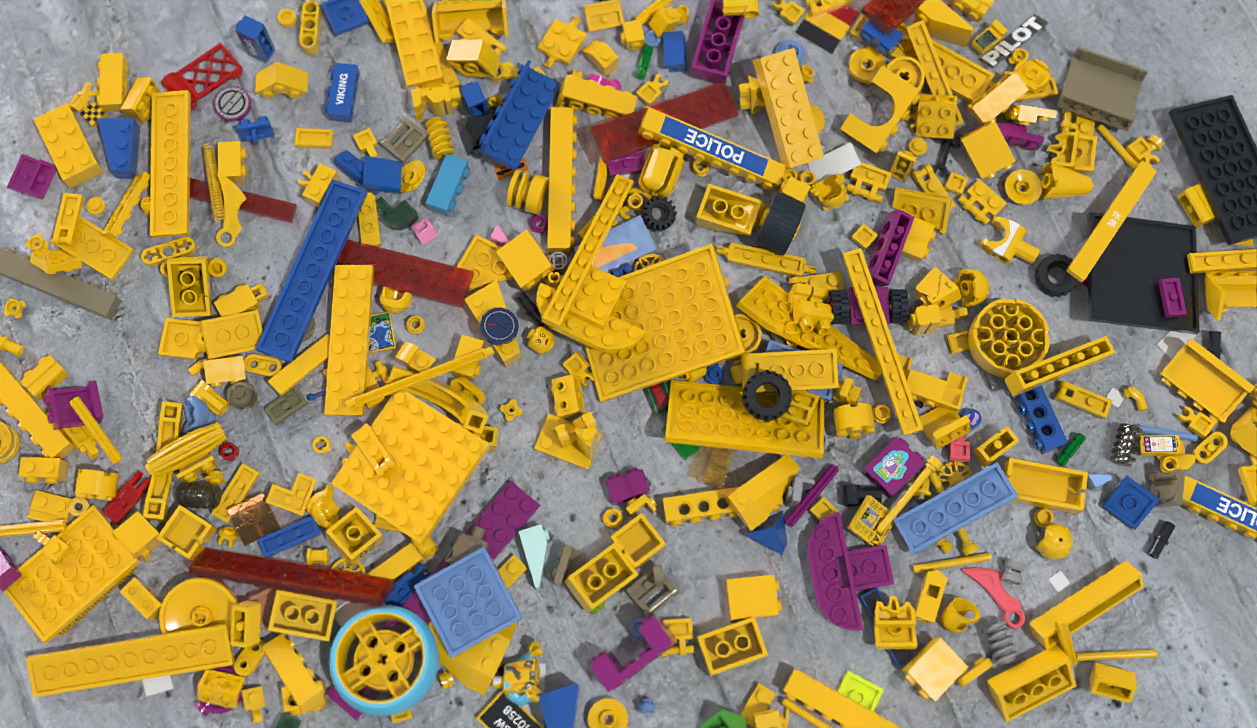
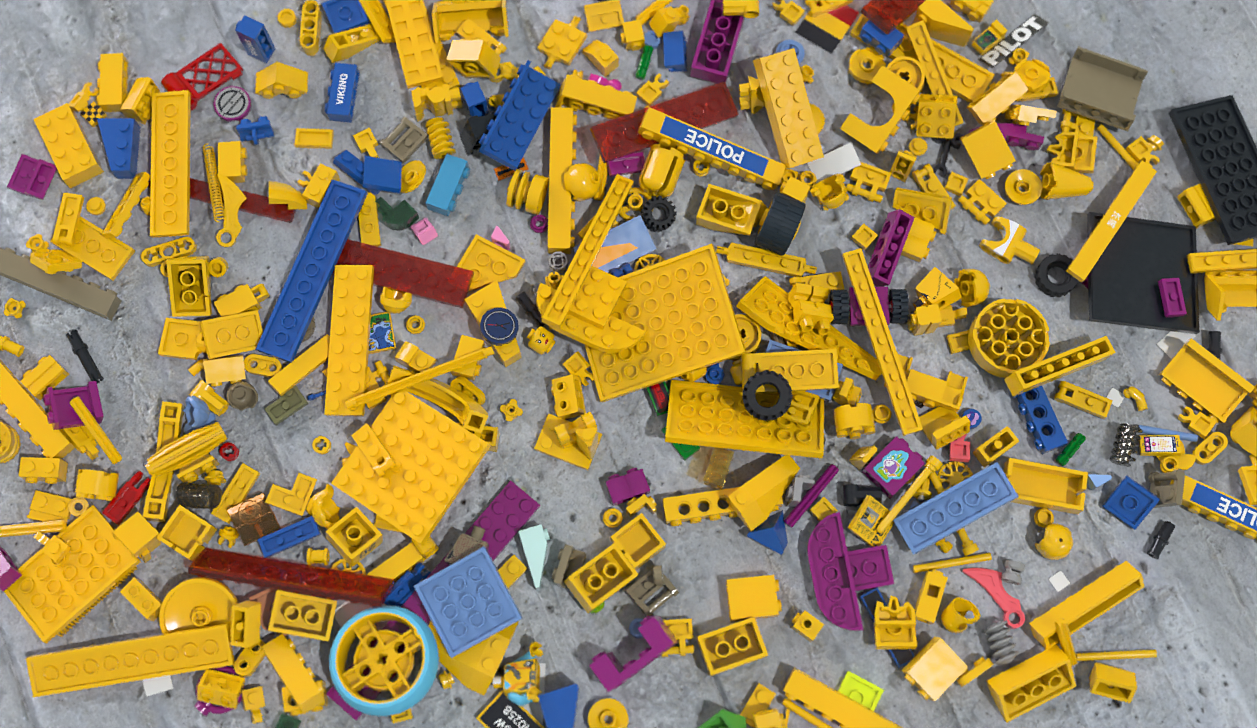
(84, 356): none -> black pin
(285, 194): none -> yellow brick
(350, 42): none -> yellow slope
(526, 260): yellow brick -> none
(582, 181): none -> yellow cylinder
(646, 706): medium blue plate -> none
(806, 625): none -> yellow brick
(862, 456): none -> yellow slope

